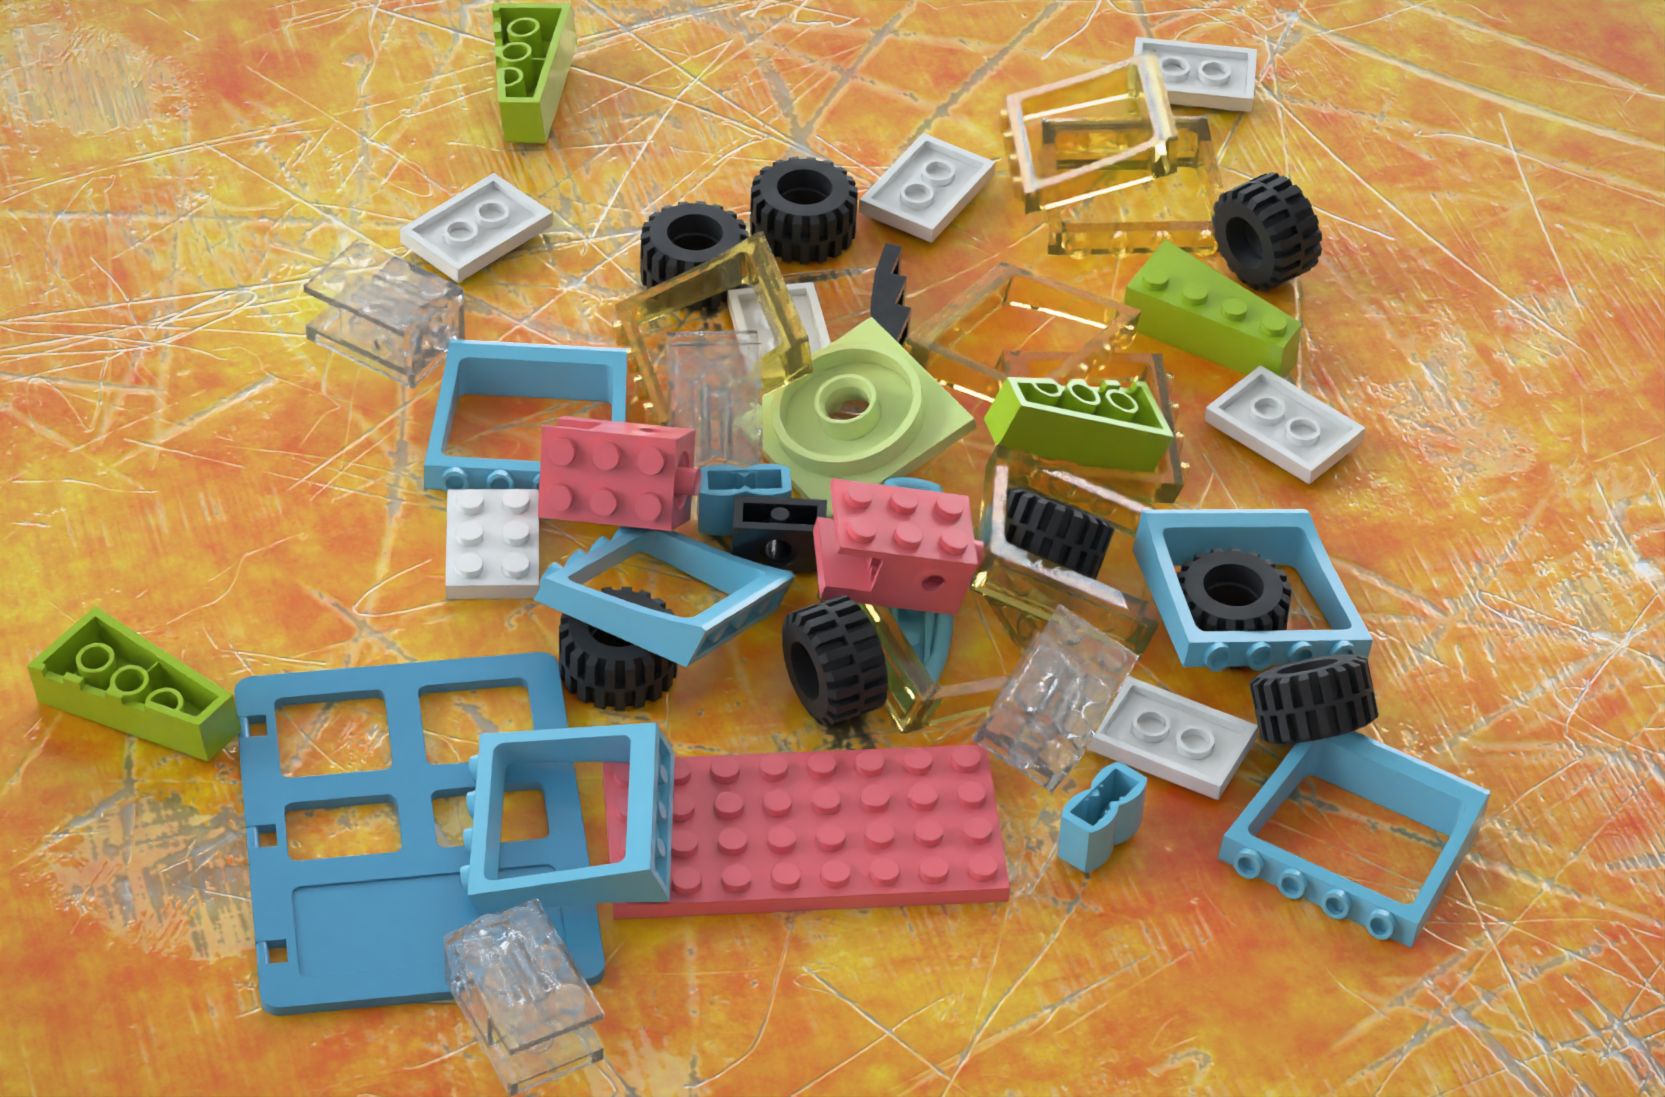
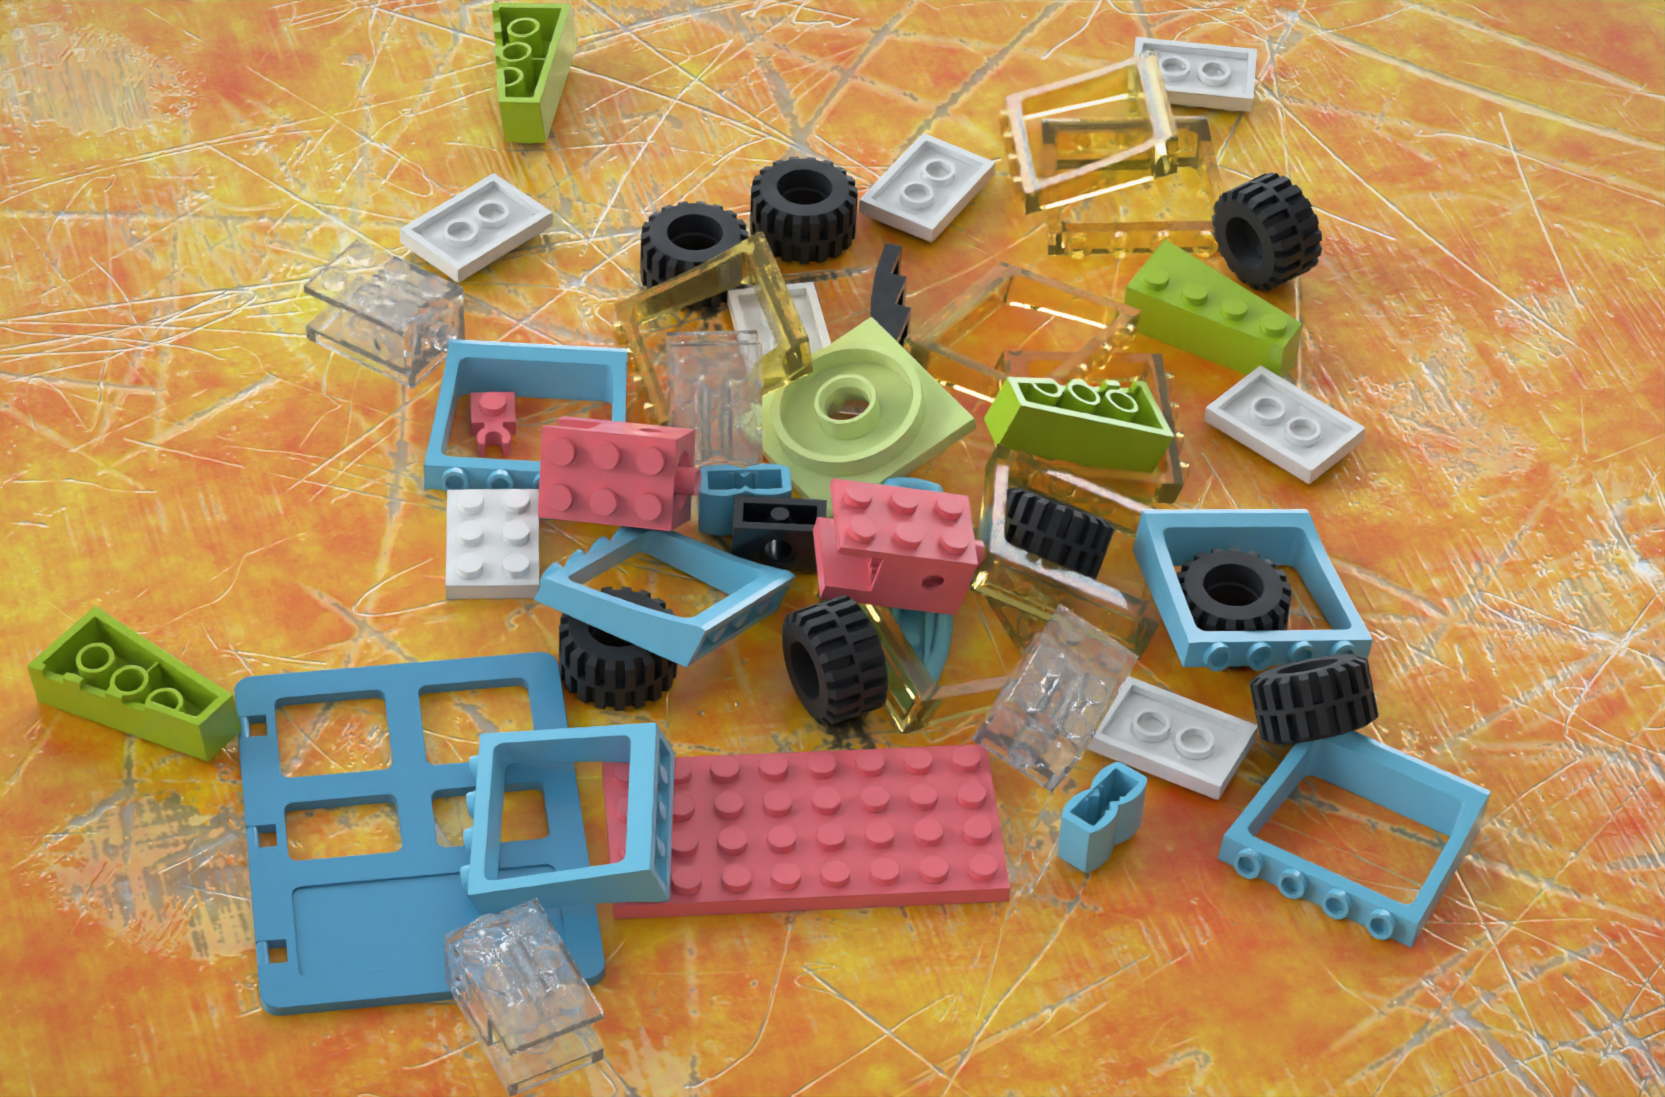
(493, 420): none -> coral plate

